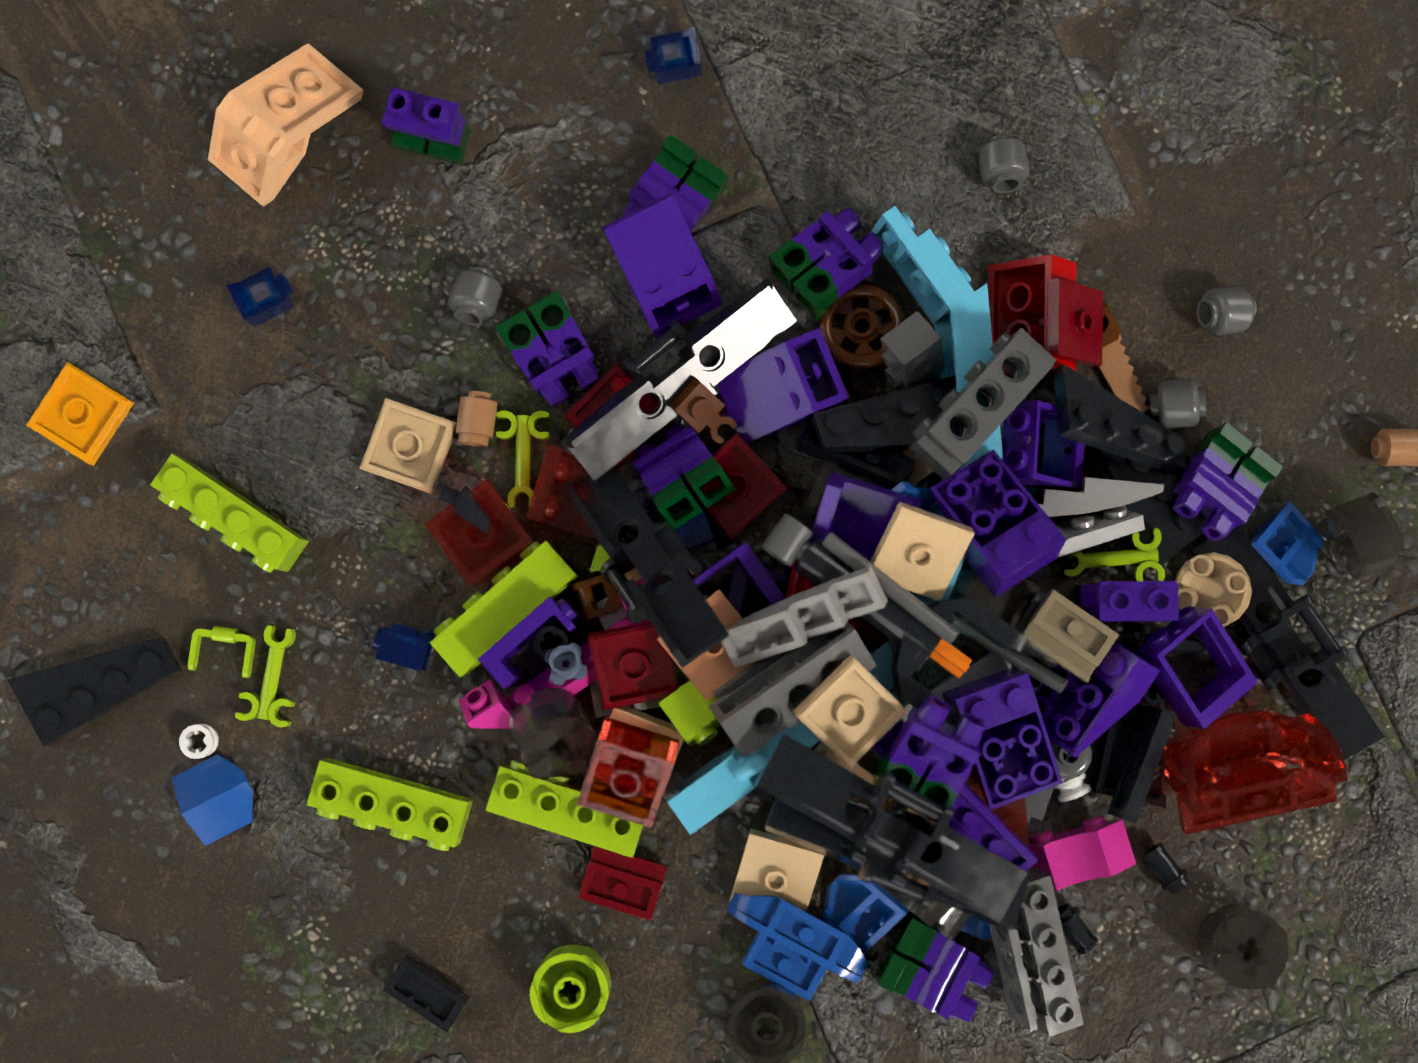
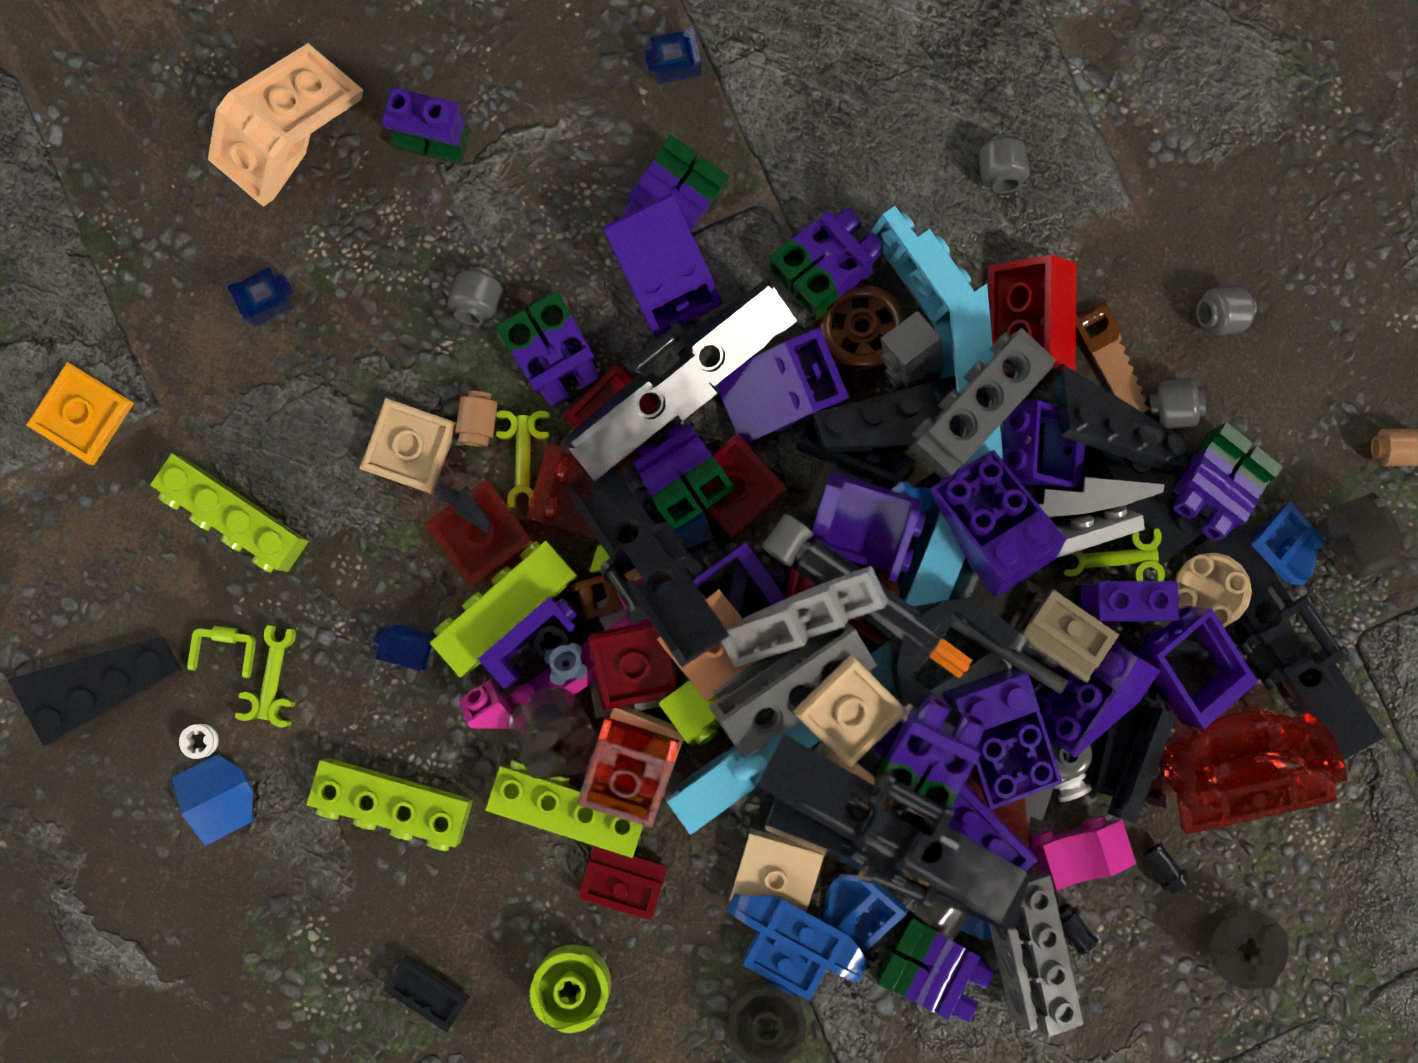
(701, 409): reddish brown plate -> none
(892, 589): dark grey bar -> none
(921, 550): tan plate -> none
(1074, 322): dark red plate -> none

